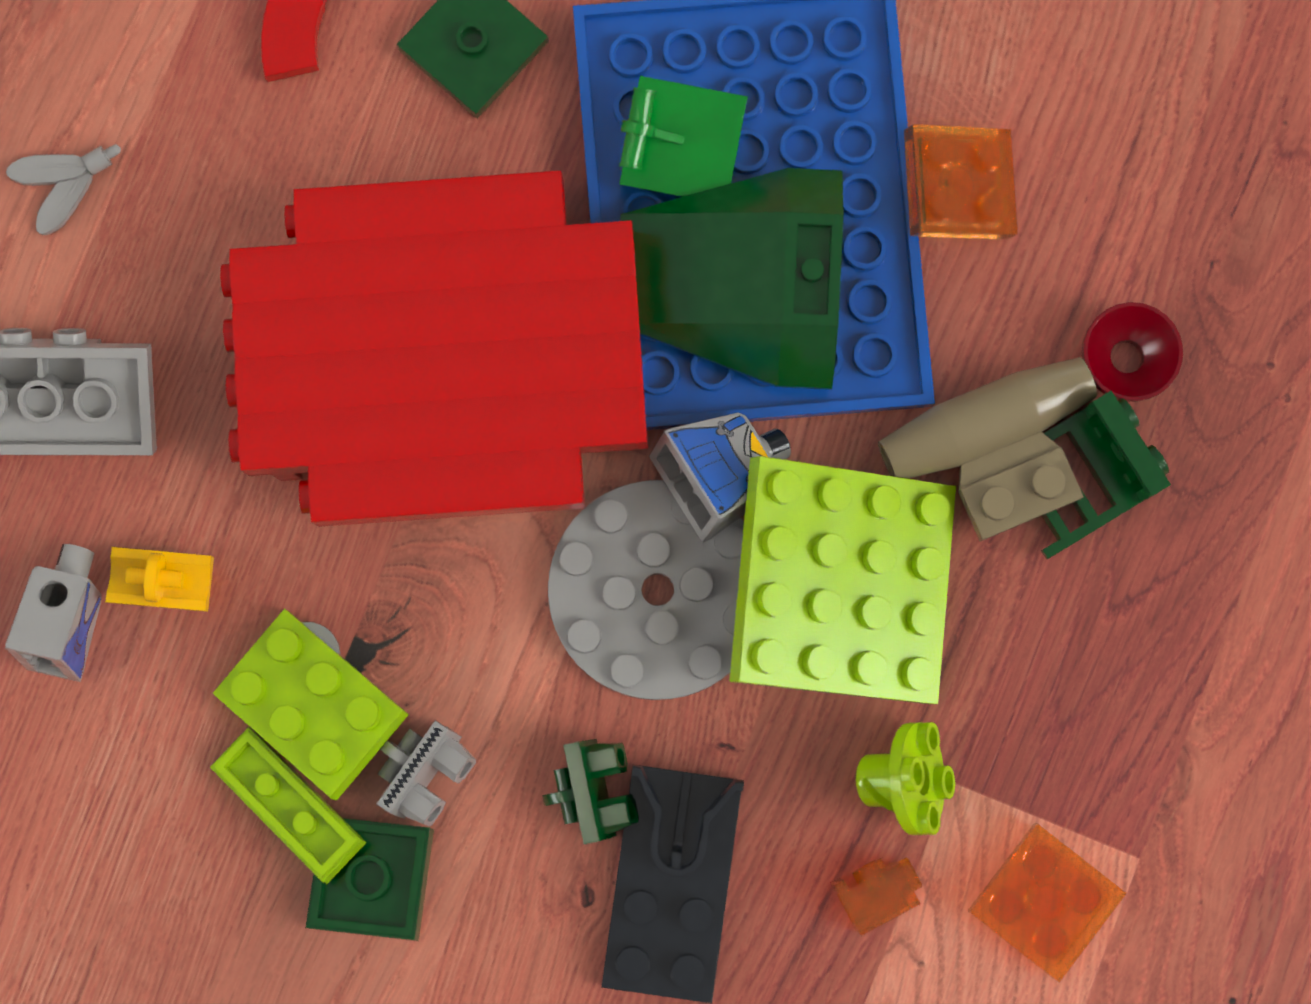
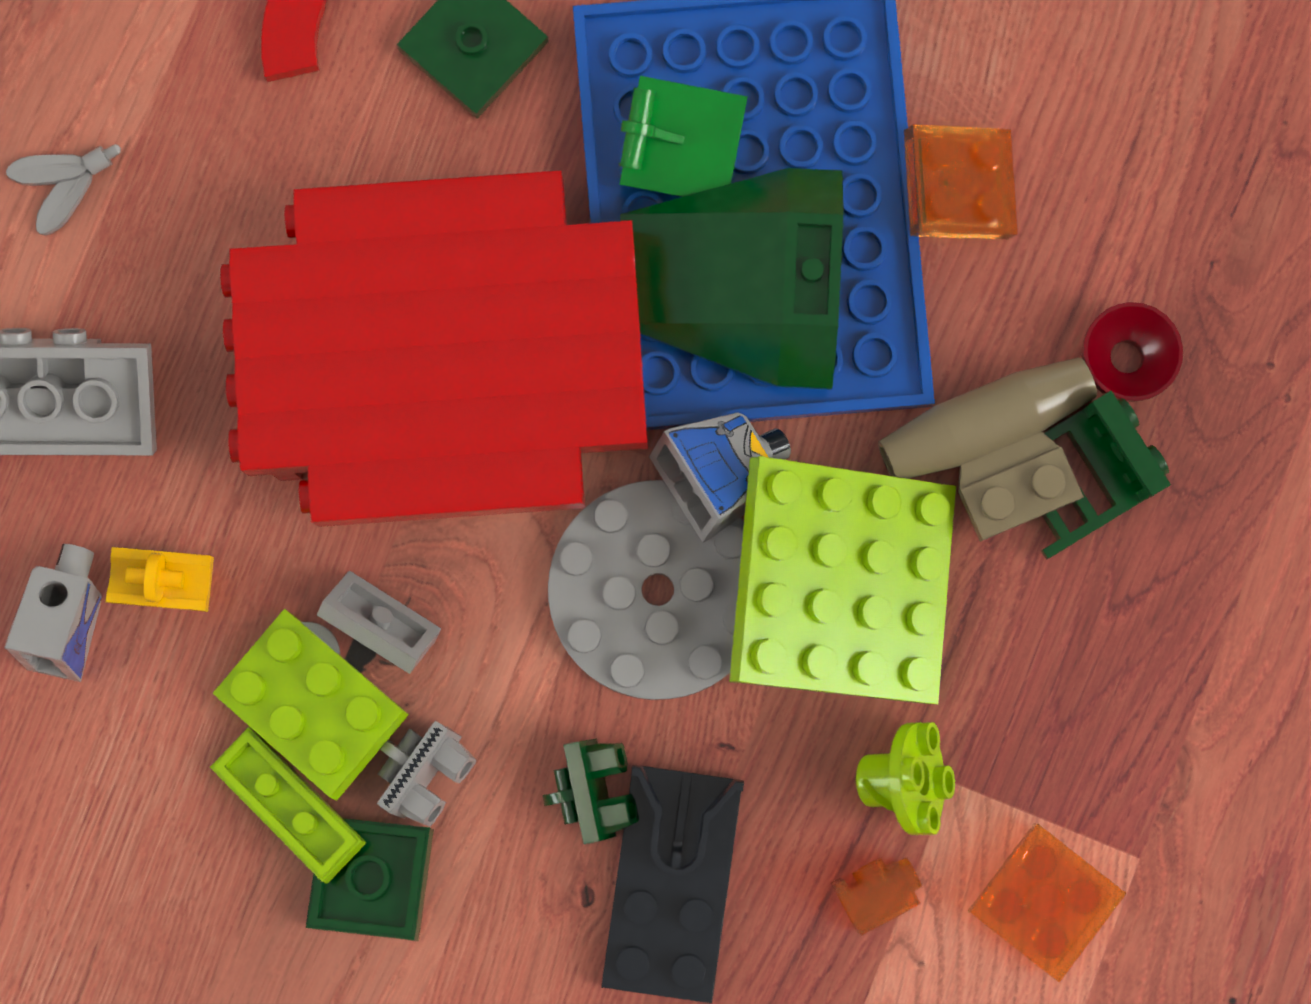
(379, 622): none -> light grey plate

